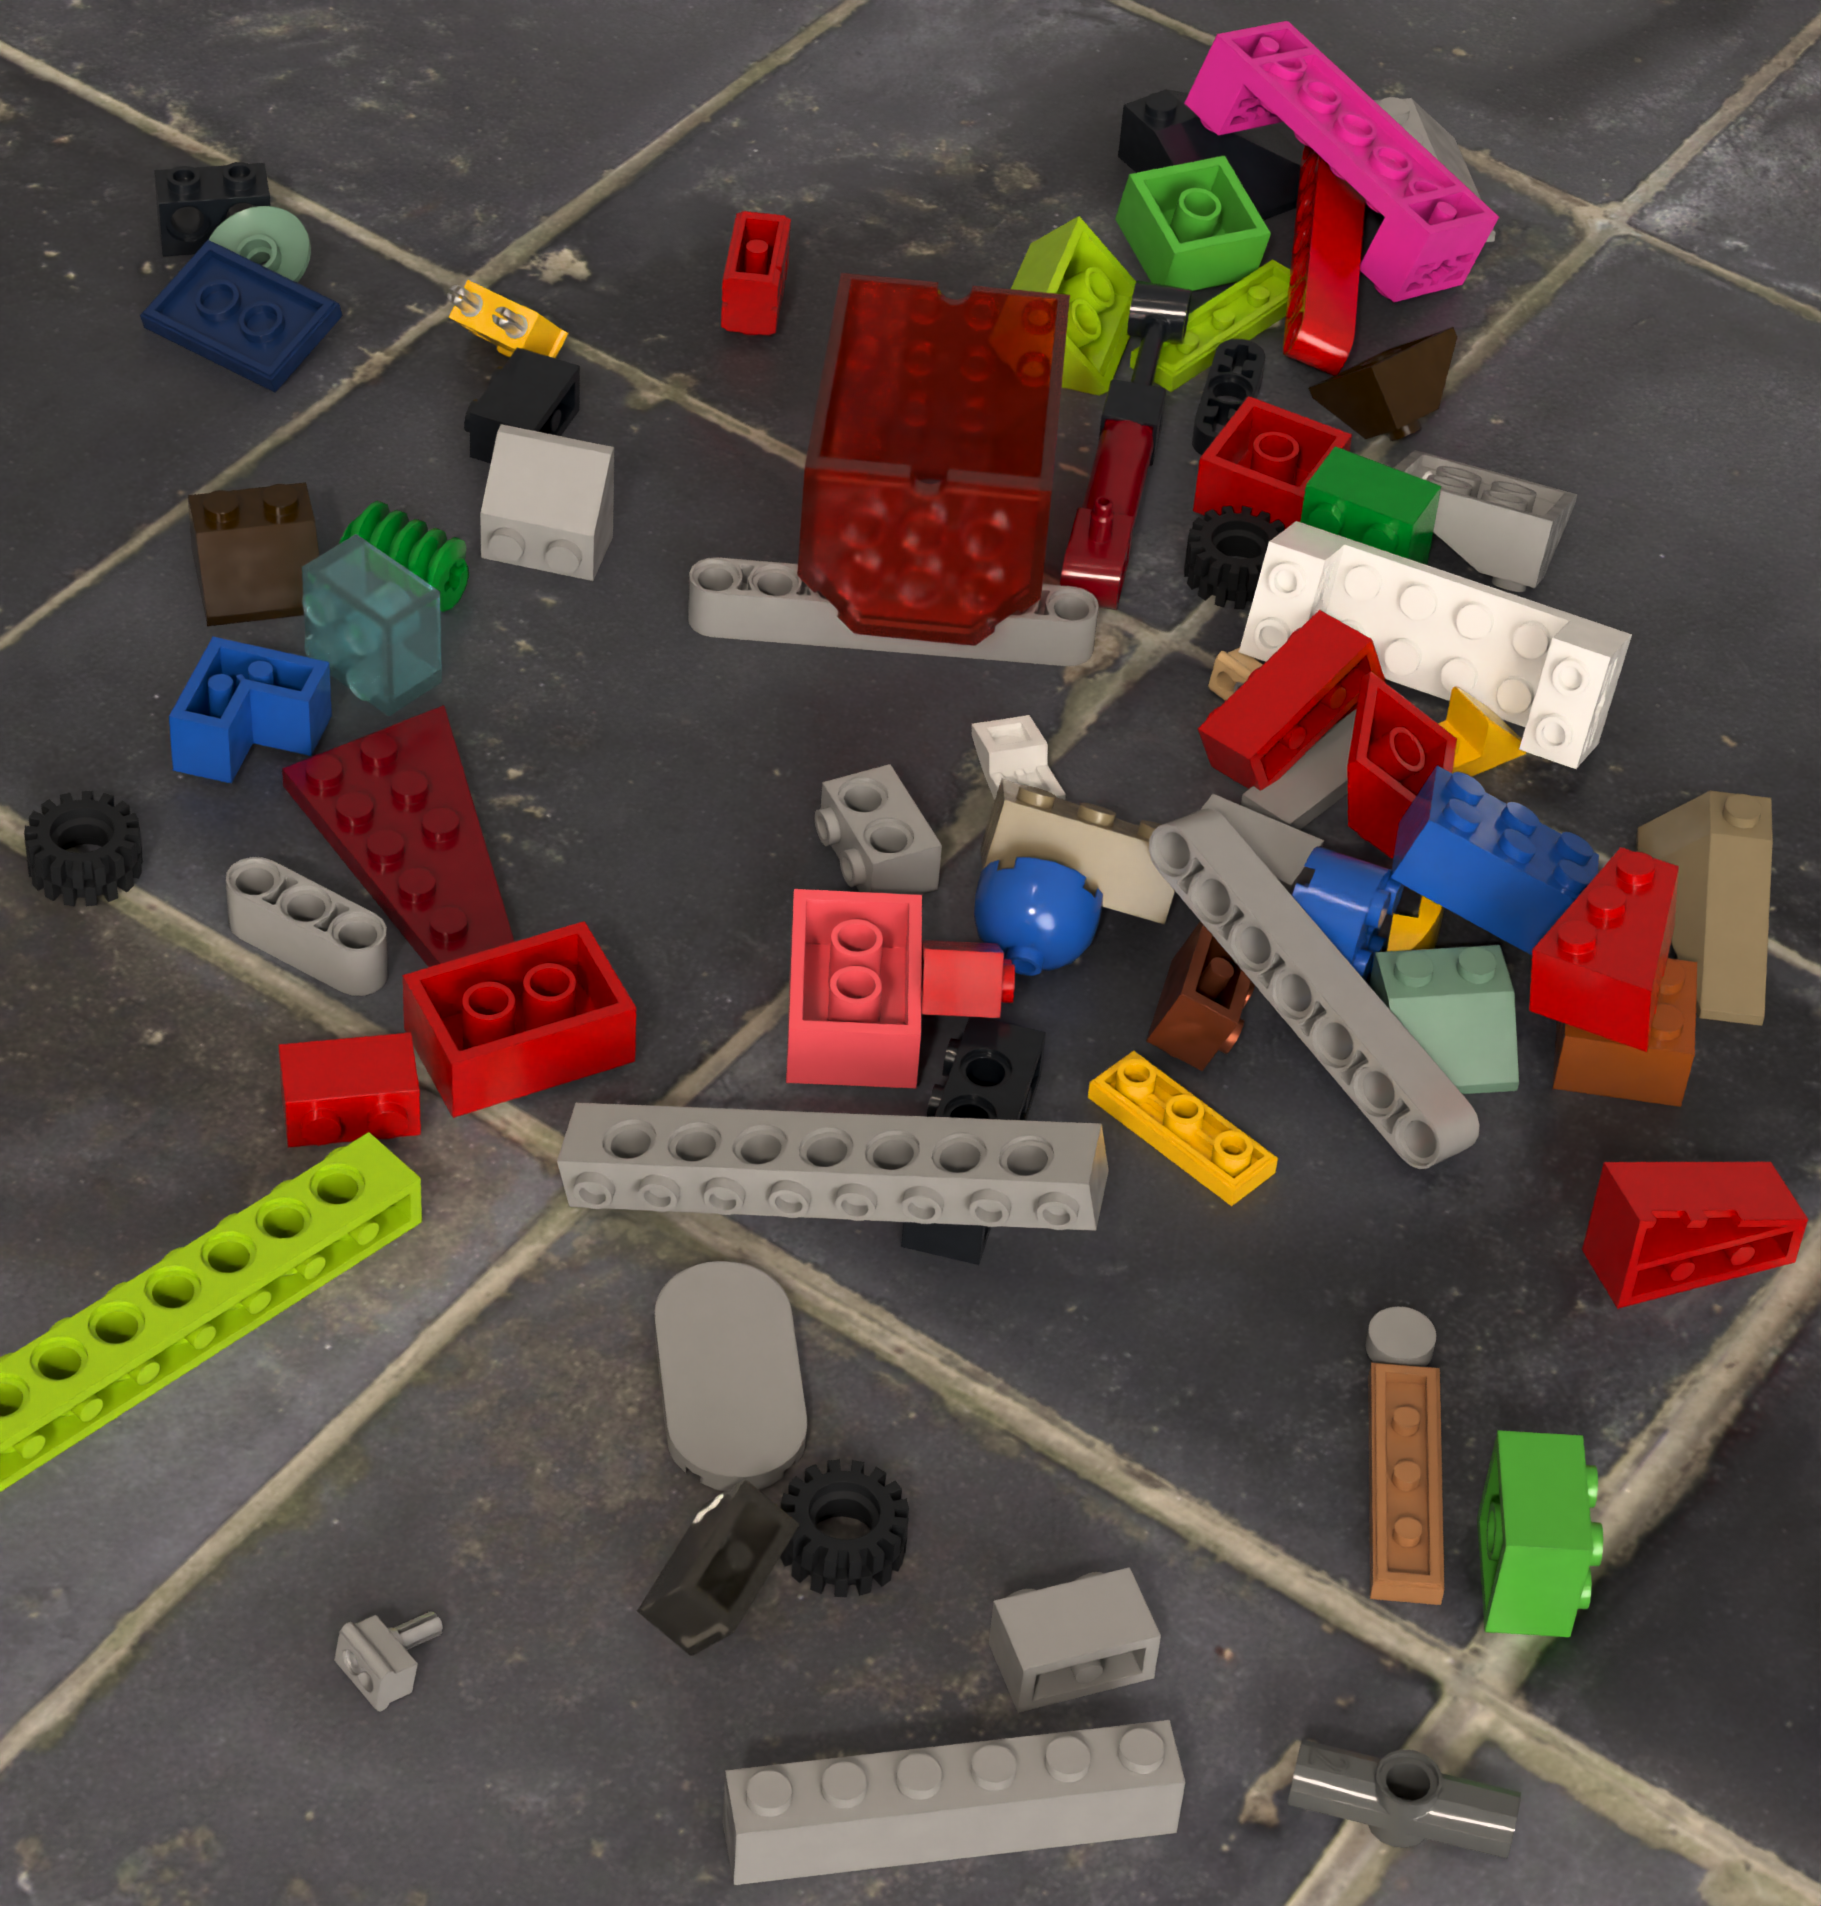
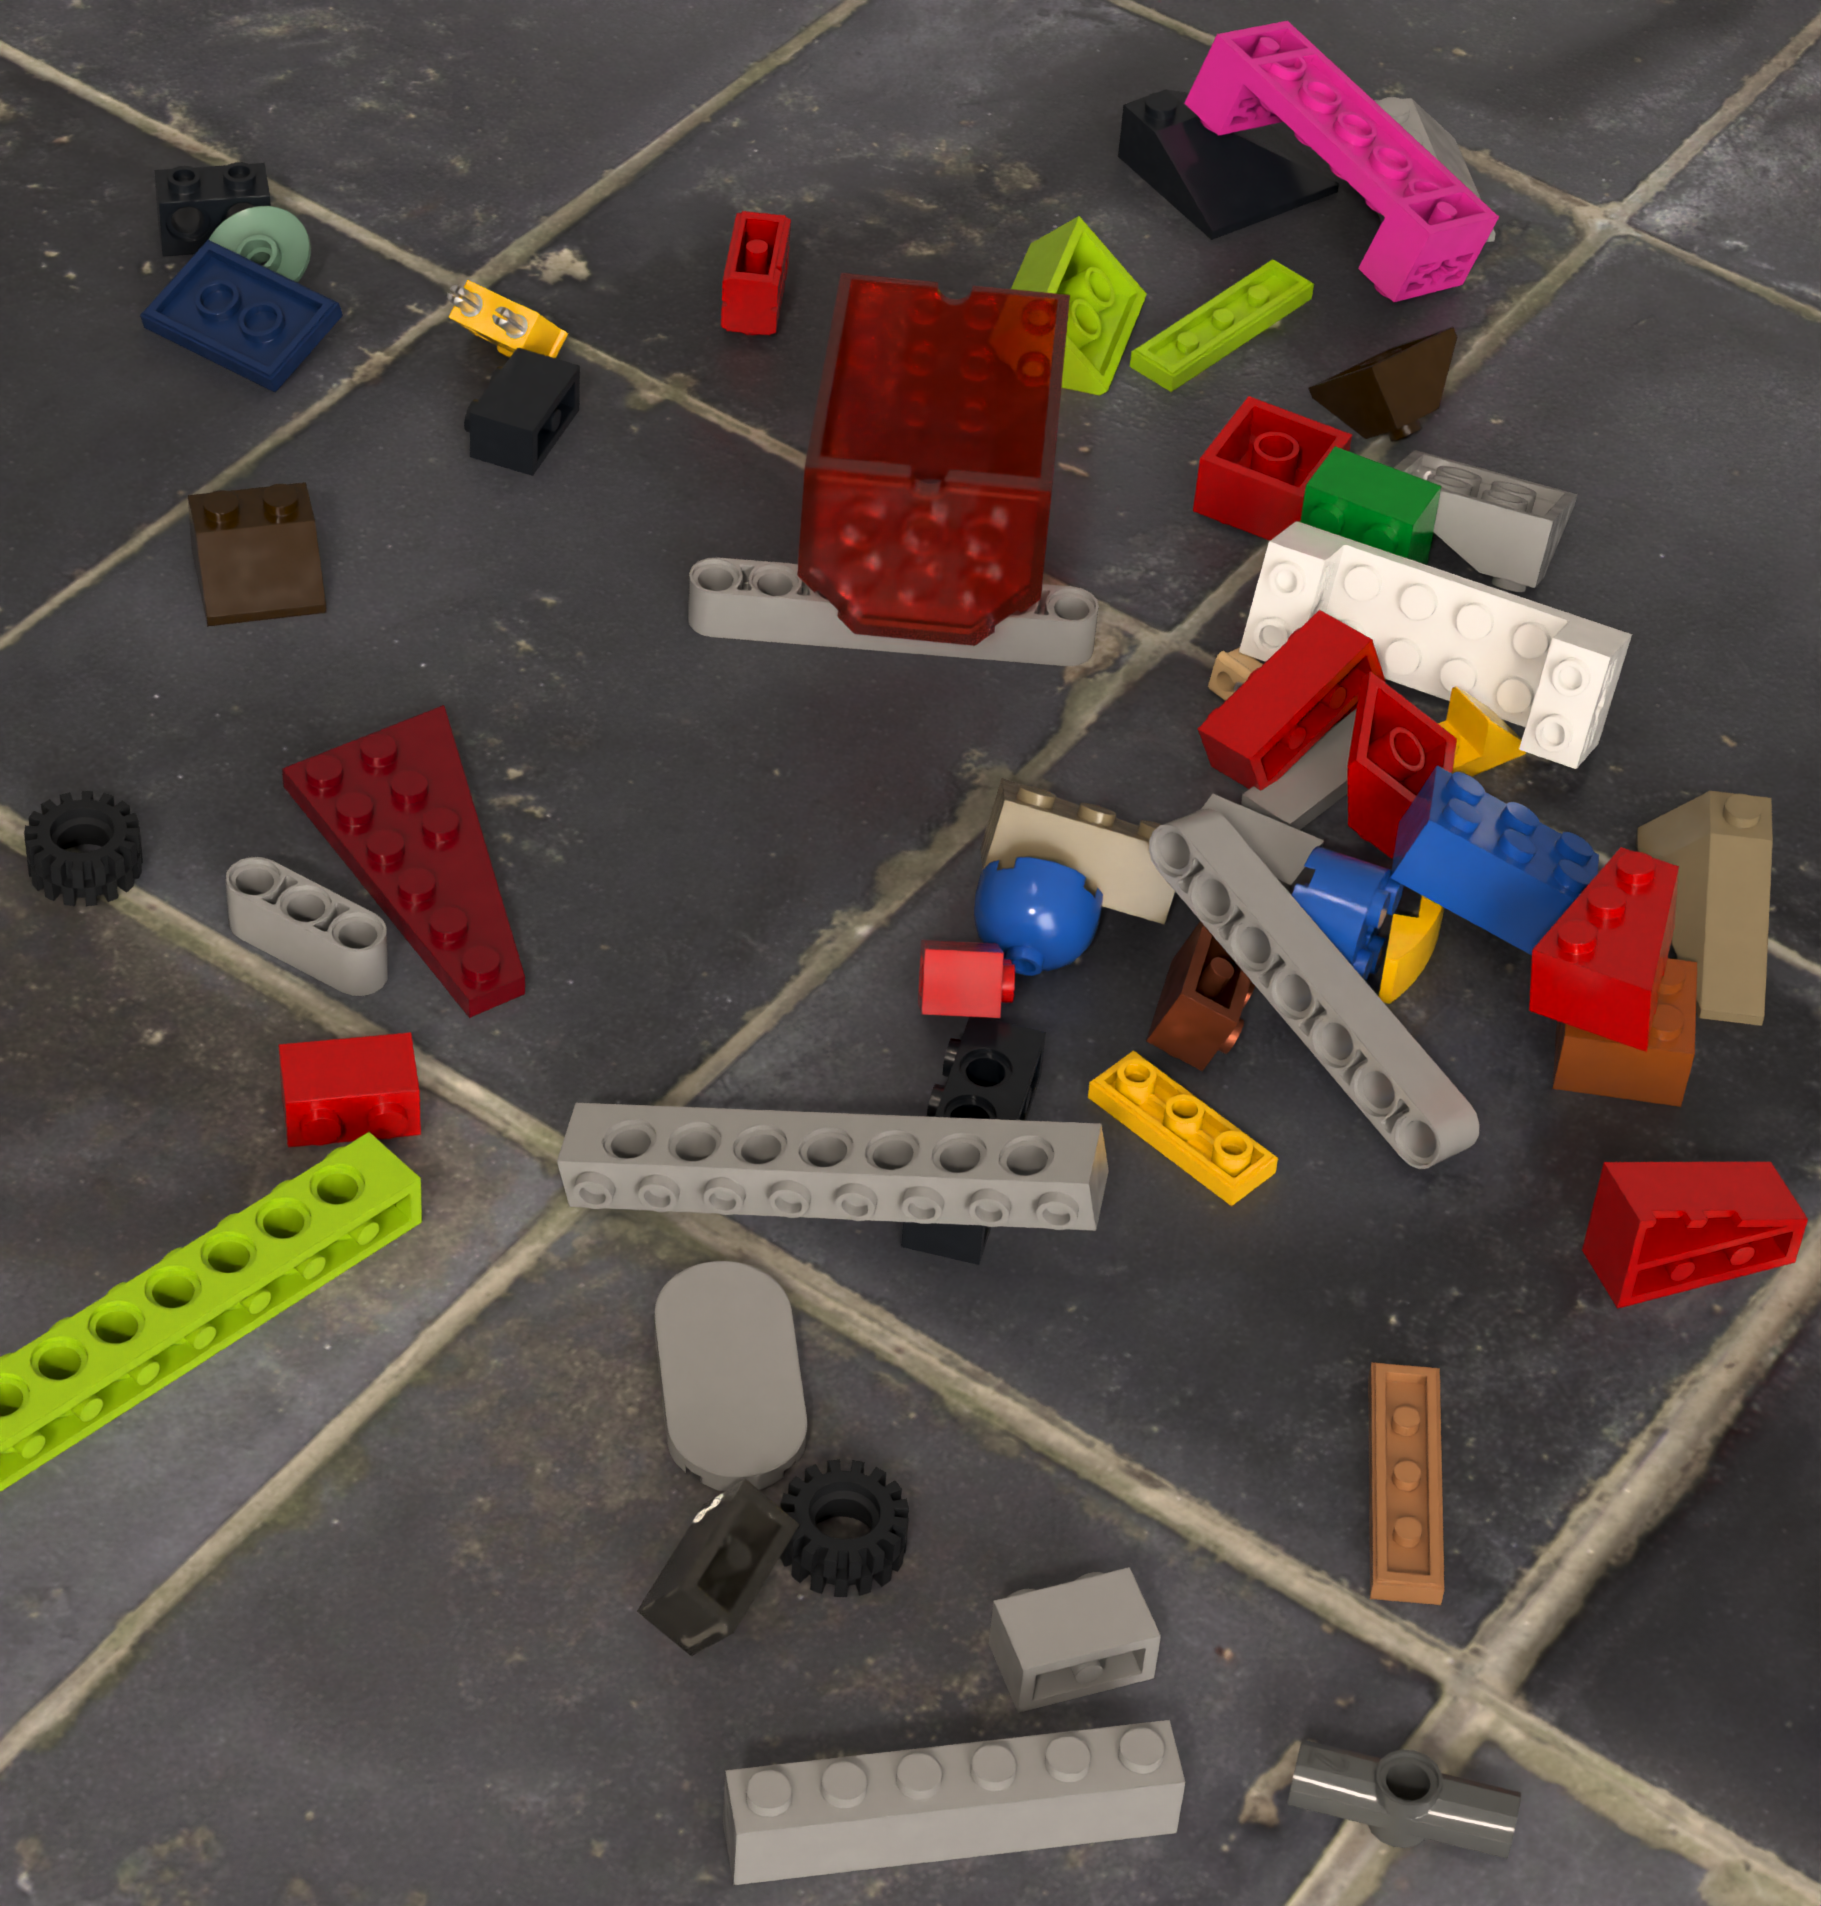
(246, 698): blue brick -> none
(372, 624): clear light blue brick -> none
(379, 1658): light grey piece -> none
(415, 548): green piece -> none
(519, 1018): red brick -> none
(548, 503): light grey slope -> none
(855, 989): coral brick -> none
(878, 833): light grey brick -> none
(1014, 752): white slope -> none
(1126, 448): dark red piece -> none
(1192, 224): bright green brick -> none
(1218, 538): black tyre -> none
(1225, 383): black beam -> none
(1323, 267): red beam -> none
(1400, 1337): light grey tile -> none
(1457, 1010): sand green slope -> none
(1537, 1534): bright green brick -> none

